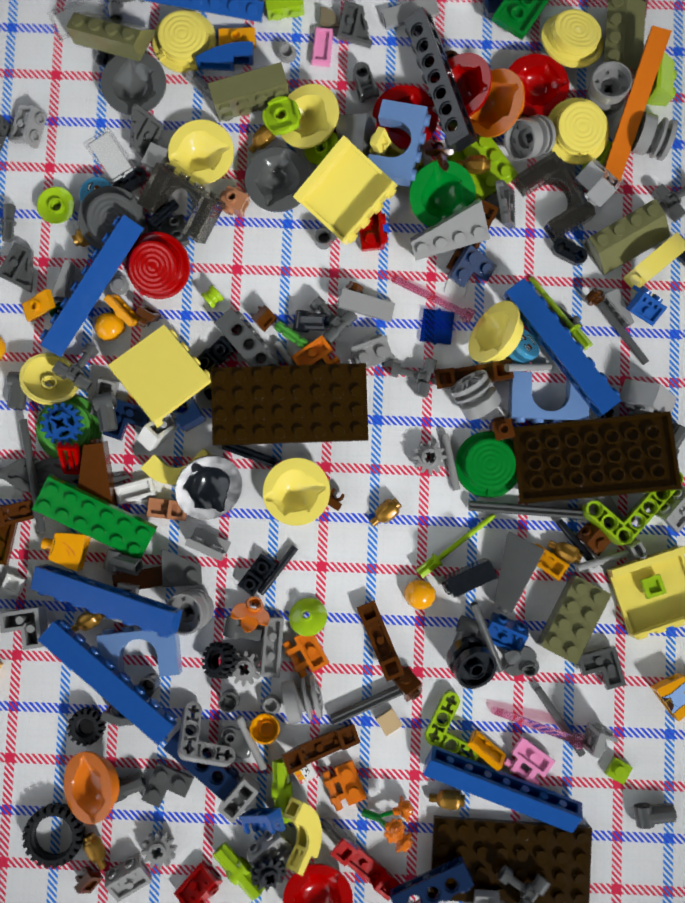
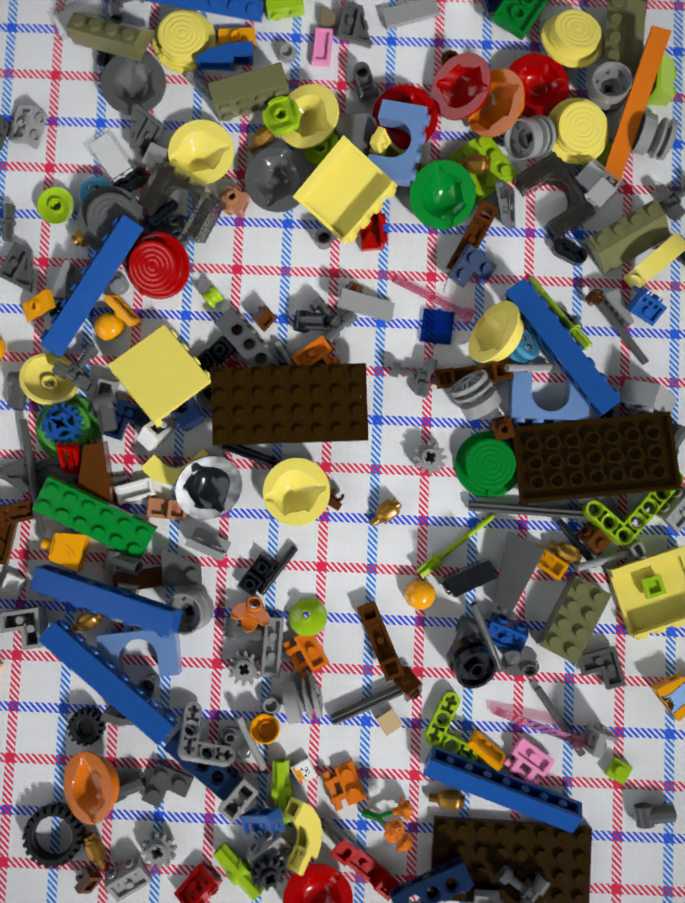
(147, 315): reddish brown tile -> none
(227, 663): black tyre -> none
(229, 704): dark grey wheel -> none
(291, 334): bright green axle -> none
(319, 747): reddish brown slope -> none
(372, 352): light grey bracket -> none
(440, 80): black brick -> none
(440, 152): reddish brown sword -> none
(450, 462): light grey bar -> none
(453, 232): light grey wedge -> none

